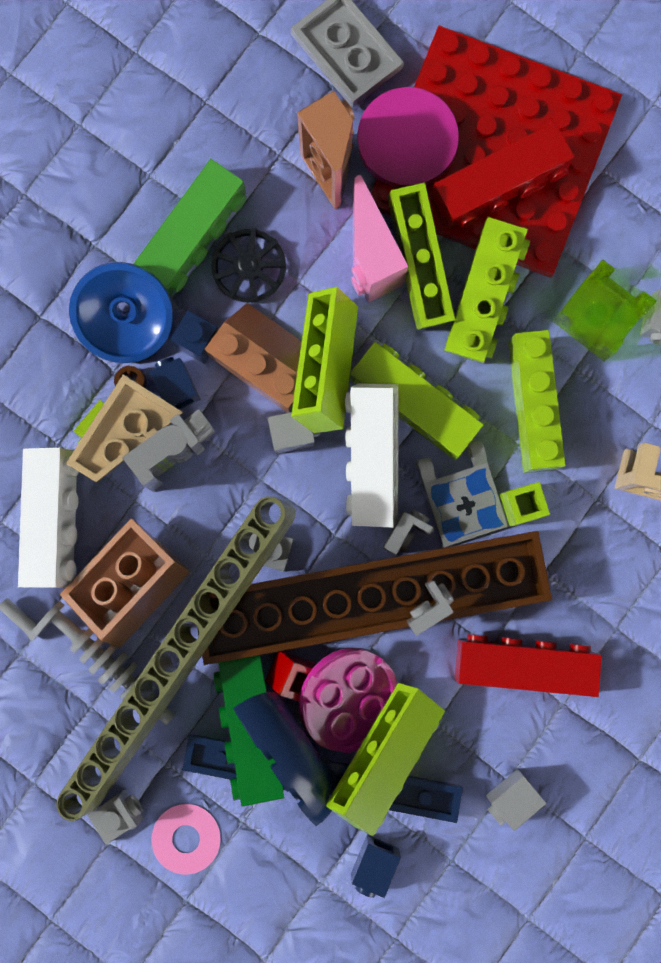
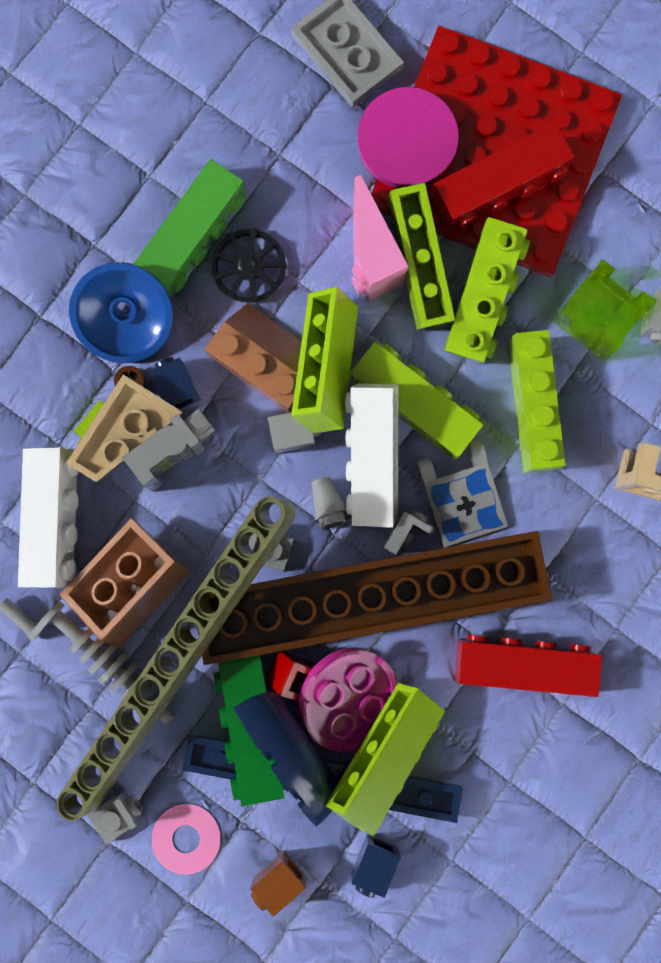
(193, 336): dark blue brick -> none
(277, 884): none -> dark orange brick
(327, 143): nougat slope -> none
(328, 506): none -> light grey cone
(428, 615): light grey bracket -> none
(514, 801): light grey brick -> none
(524, 504): lime brick -> none

